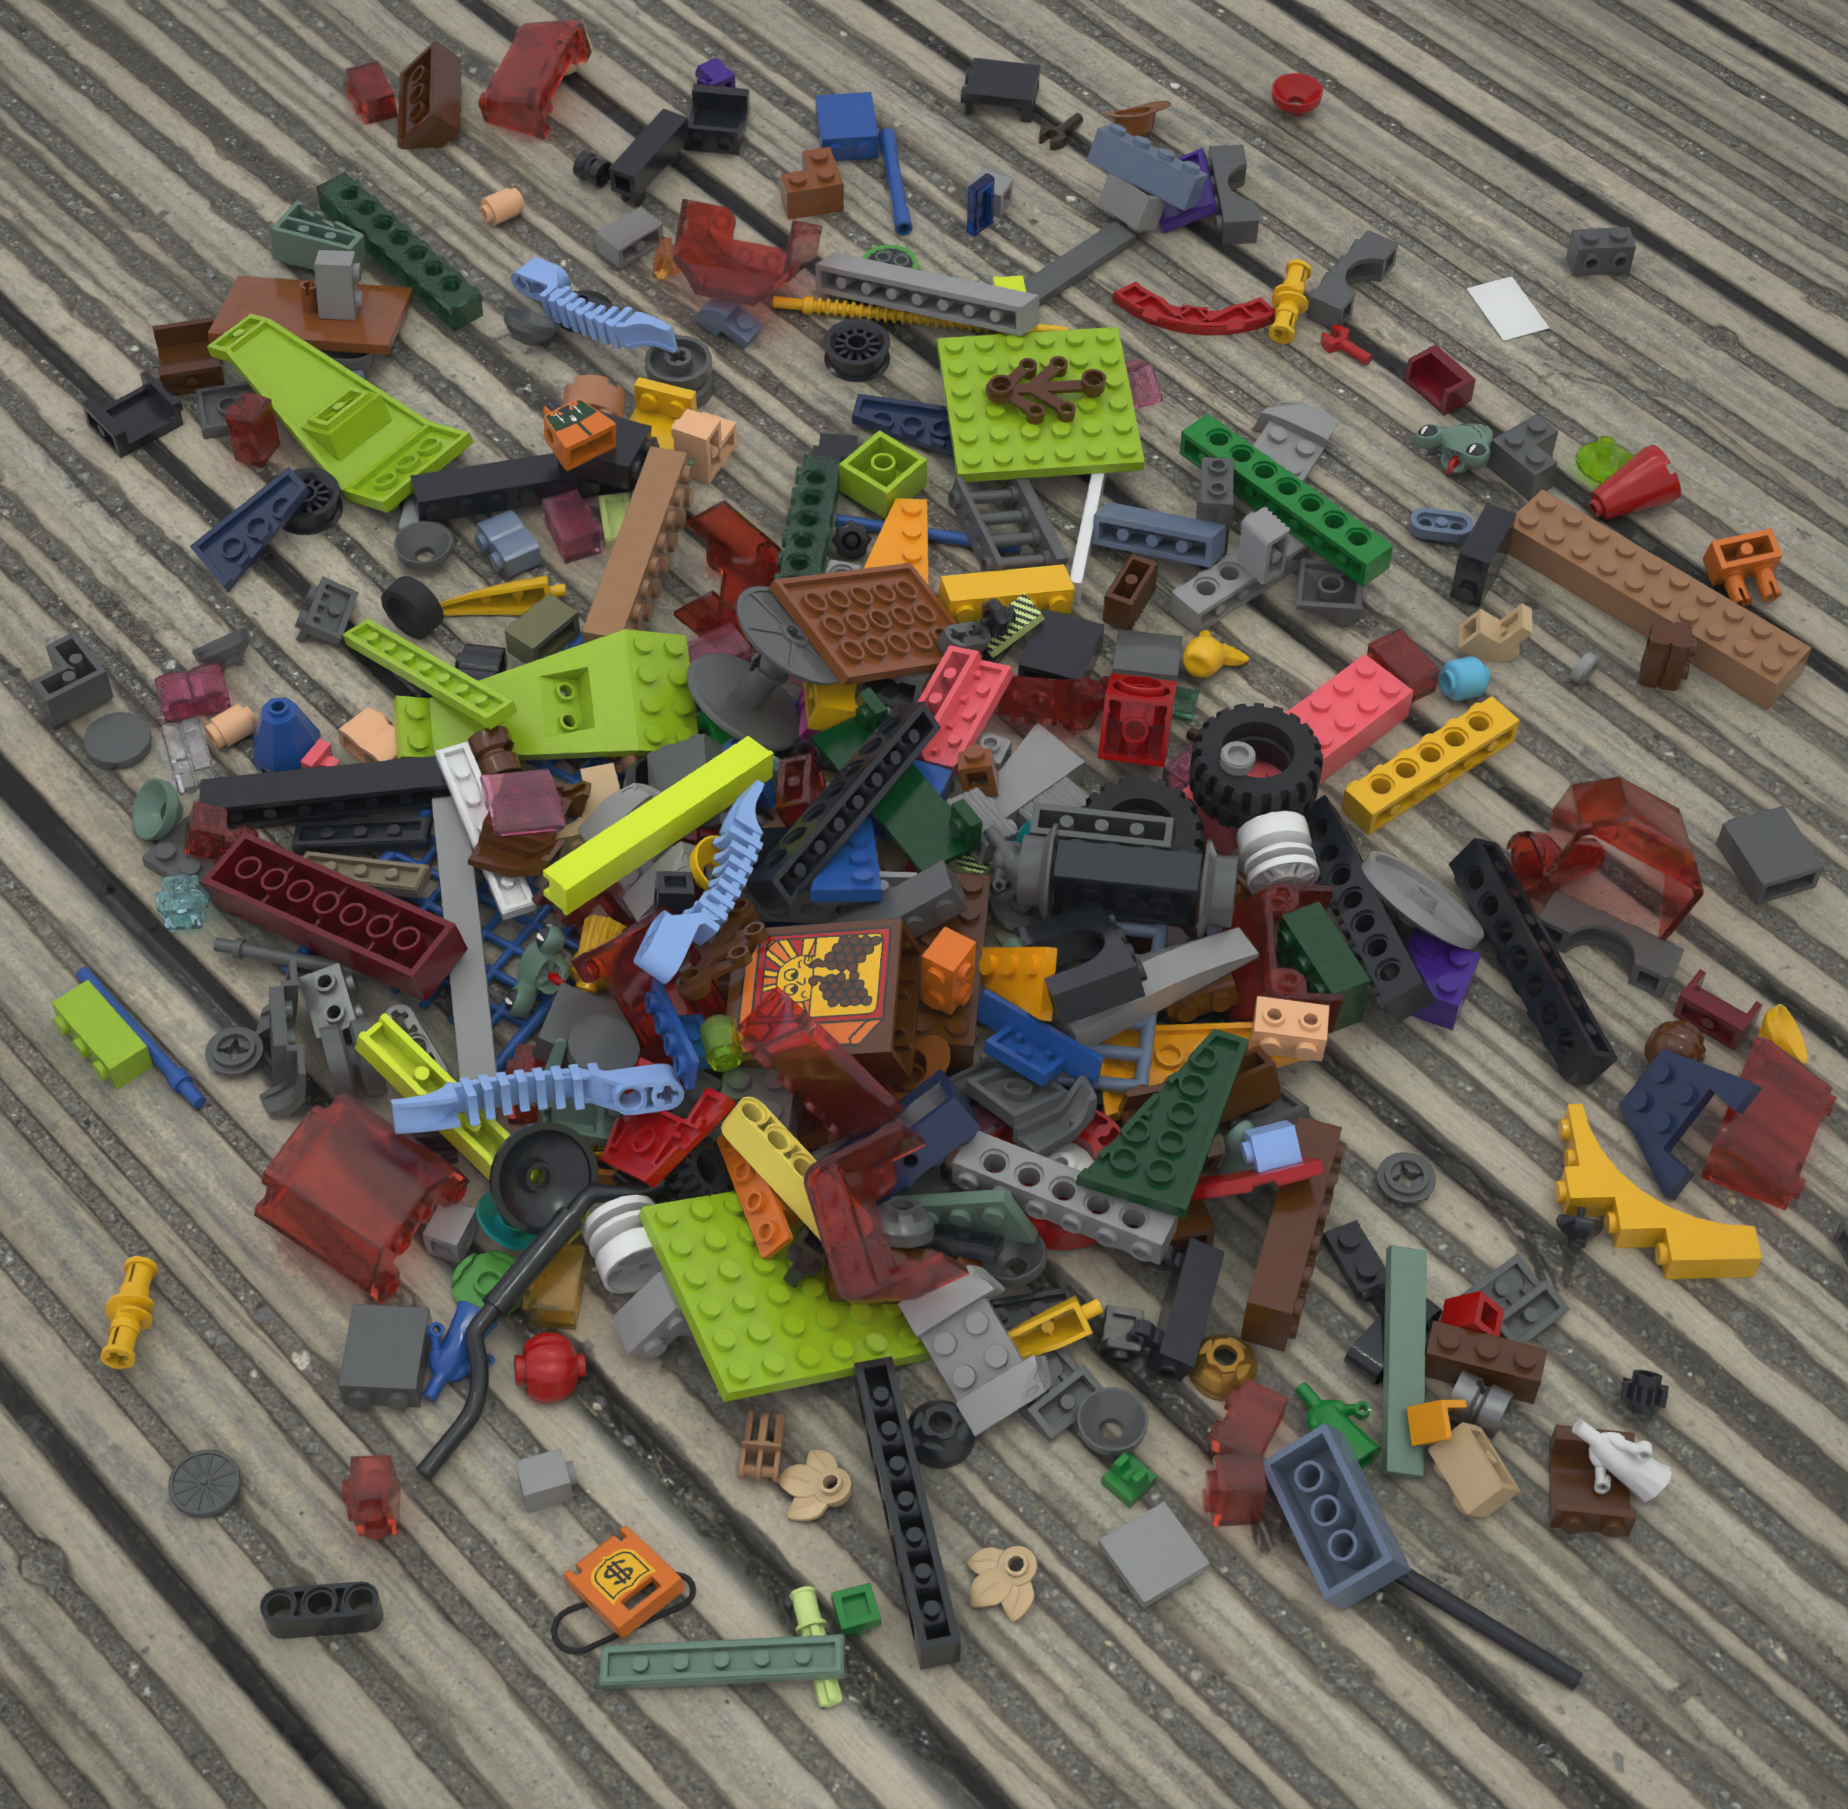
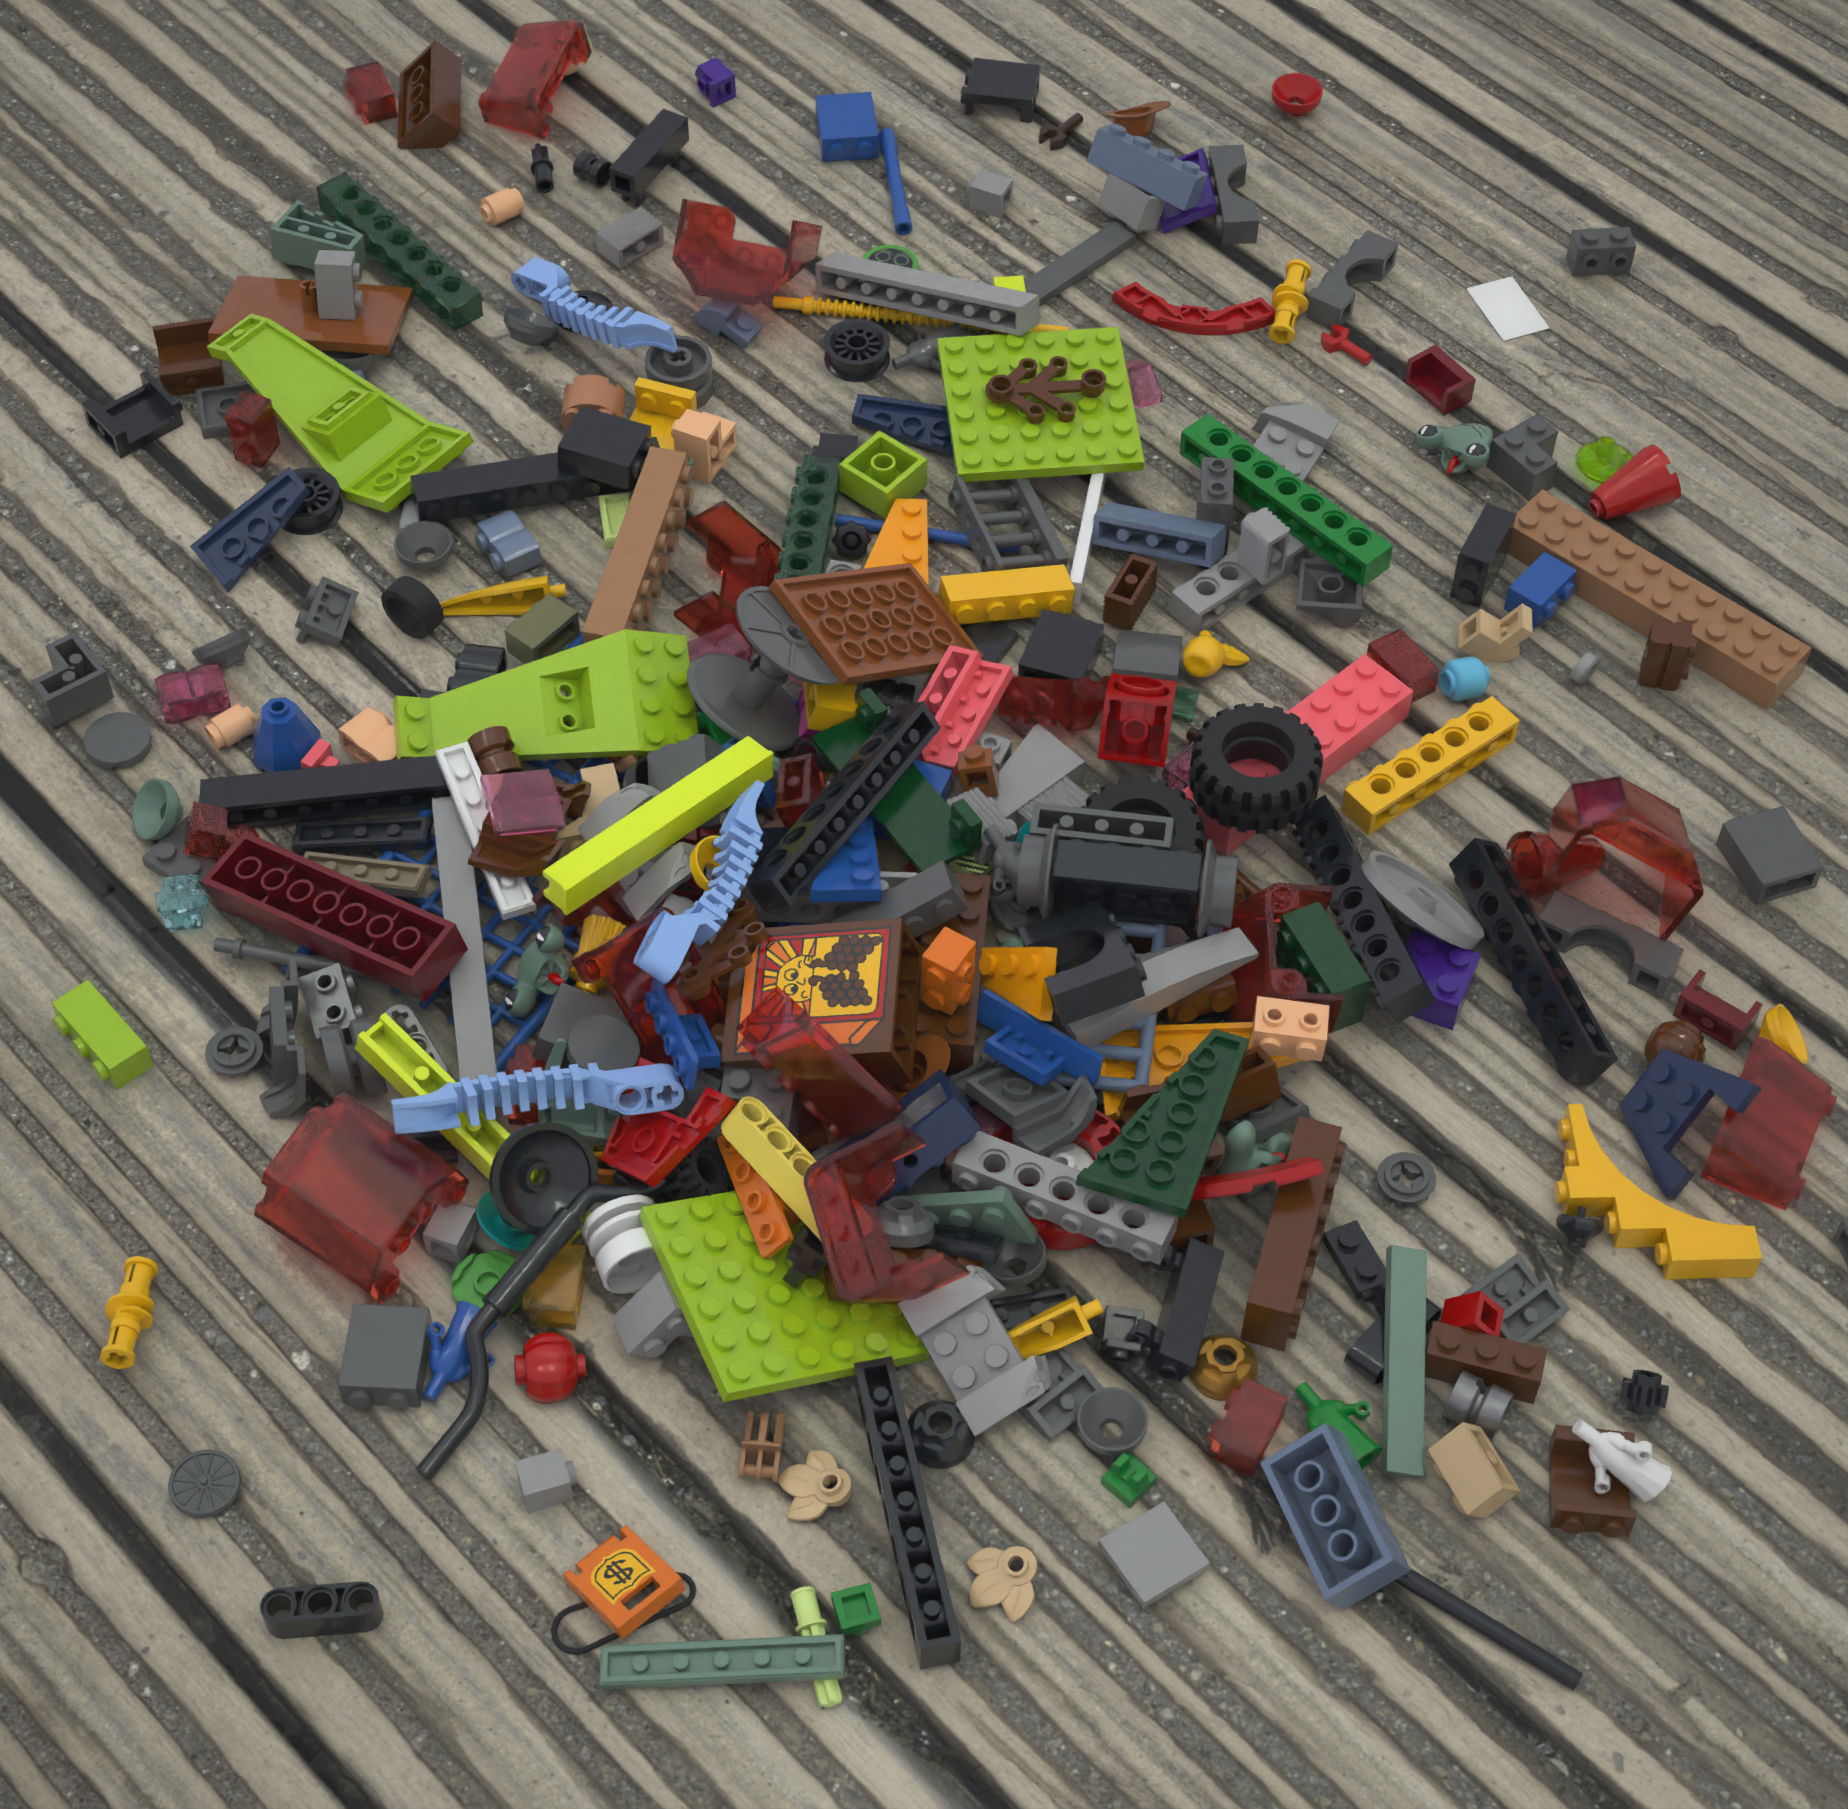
(177, 1077): blue bar -> none
(187, 755): clear brick -> none
(373, 1496): clear red brick -> none
(430, 673): lime plate -> none
(542, 169): none -> black axle
(572, 526): clear pink brick -> none
(577, 432): orange torso -> none
(663, 260): clear orange tile -> none
(674, 891): black brick -> none
(718, 119): black panel -> none
(721, 1043): clear neon green brick -> none
(814, 189): dark orange brick -> none
(925, 351): none -> dark grey piece
(965, 635): dark grey beam -> none
(980, 204): clear blue tile -> none
(997, 617): black piece -> none
(1026, 618): yellowish green tile -> none
(1235, 1489): clear red brick -> none
(1237, 758): light grey tile -> none
(1271, 1146): light blue brick -> none
(1277, 850): white wheel -> none
(1430, 1421): light orange panel -> none
(1440, 525): sand blue plate -> none
(1542, 588): none -> blue brick
(1745, 557): orange brick -> none

